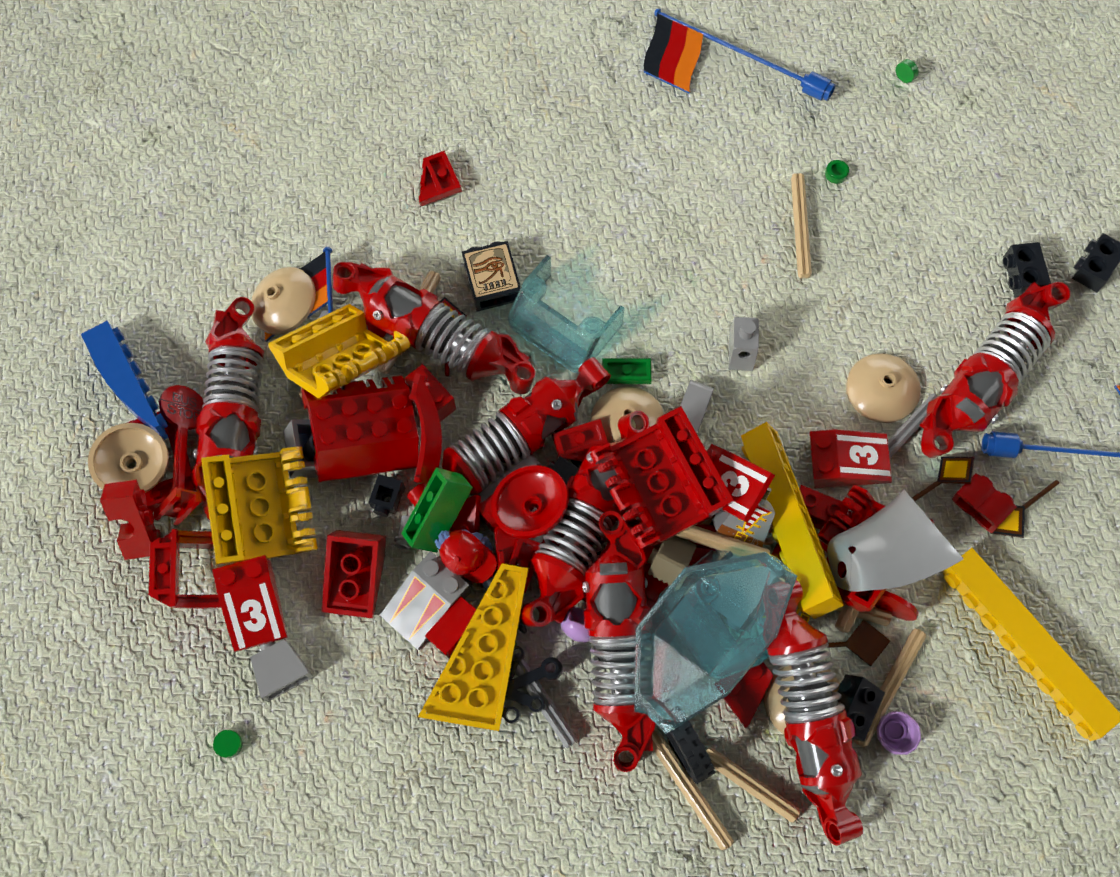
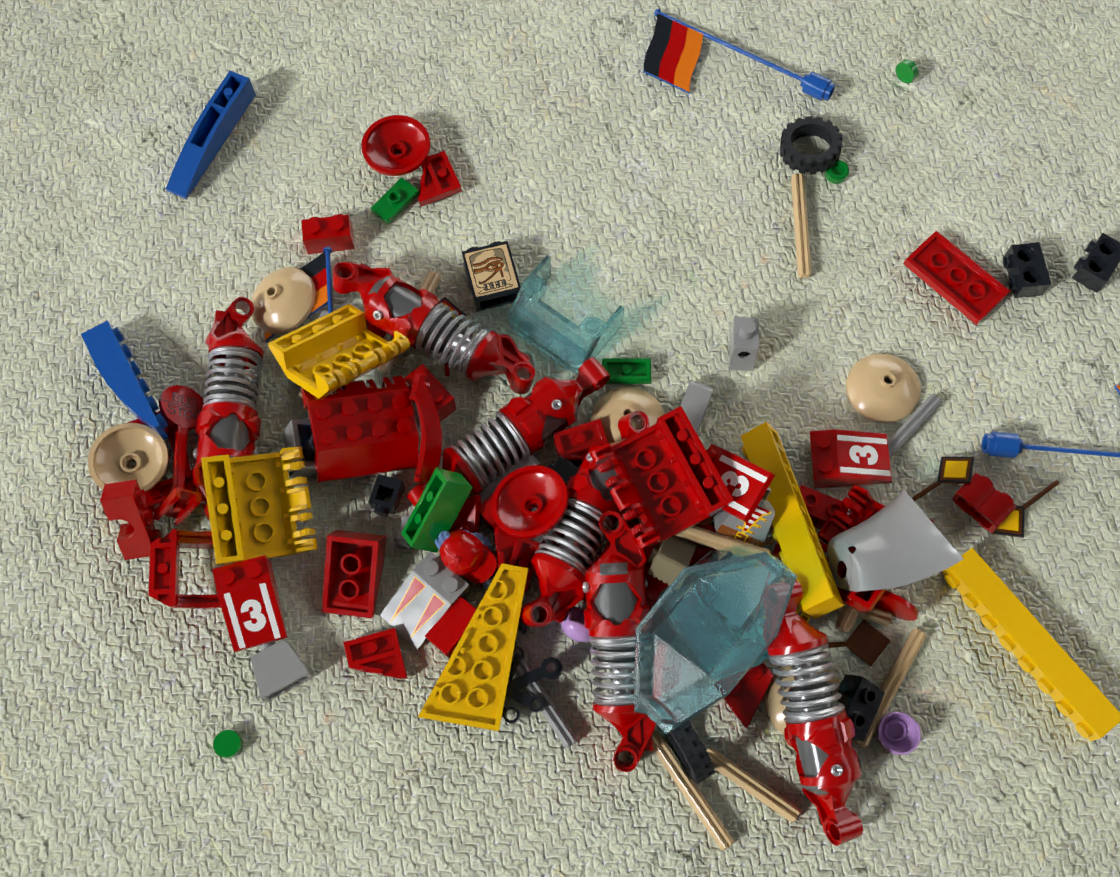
(210, 132): none -> blue slope
(327, 232): none -> red brick
(377, 654): none -> red wing
(394, 136): none -> red dish
(394, 201): none -> green plate
(812, 127): none -> black tyre
(956, 277): none -> red plate
(993, 372): red piece -> none

